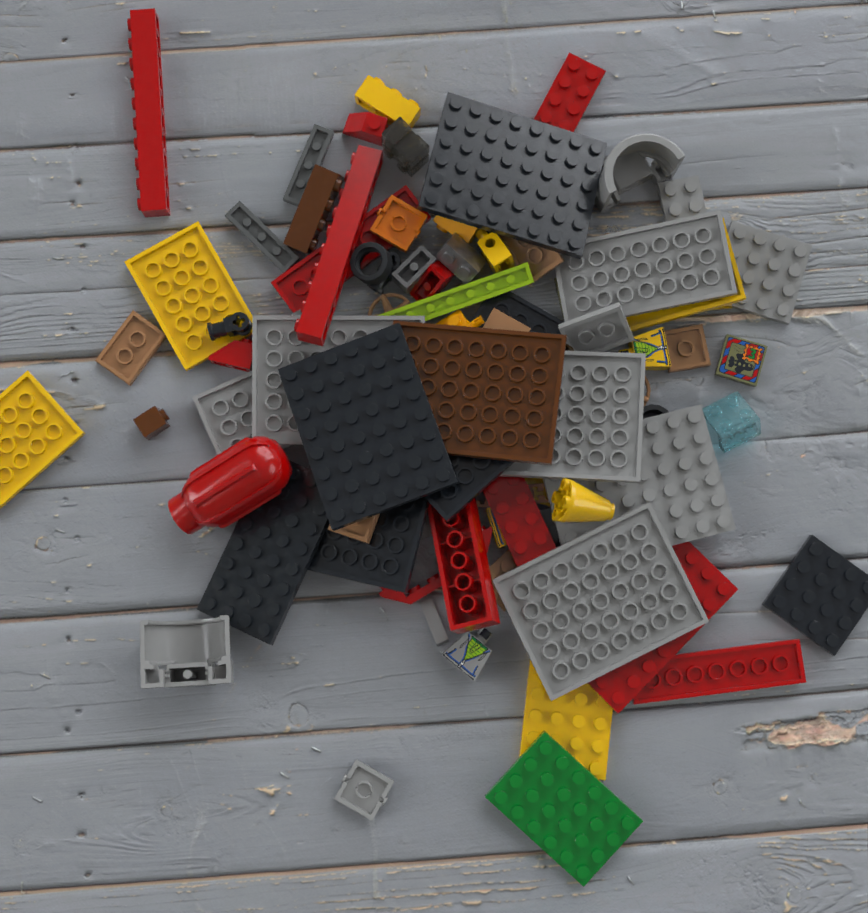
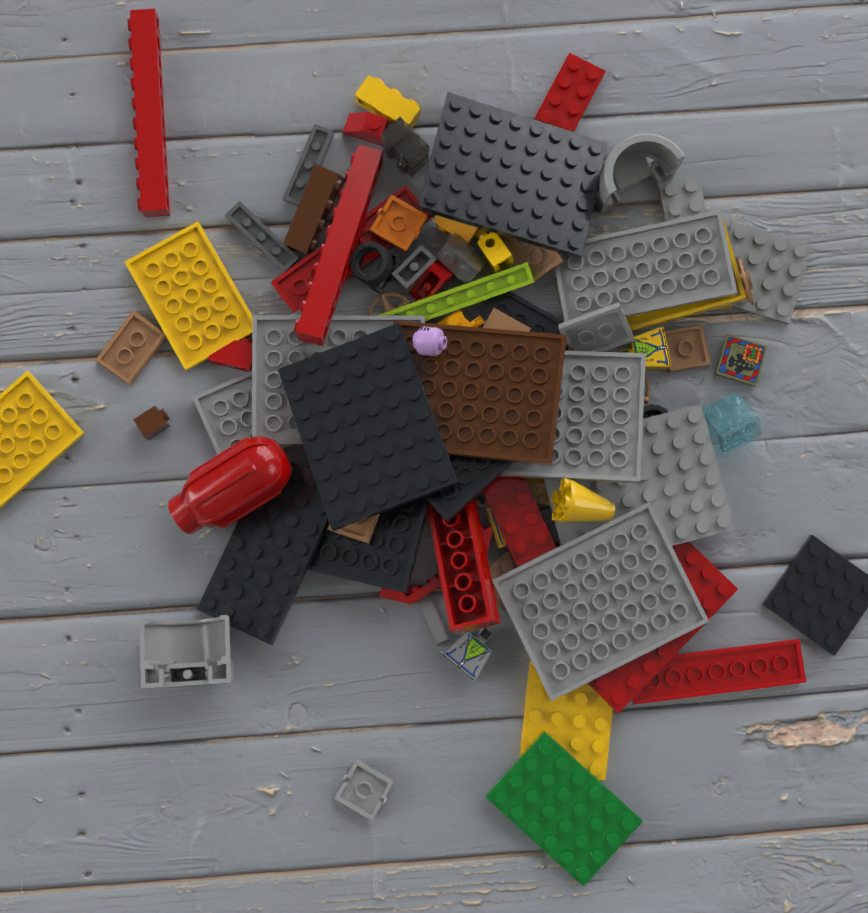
(230, 327): black connector -> none
(429, 341): none -> lavender head
(746, 281): none -> medium nougat wheel

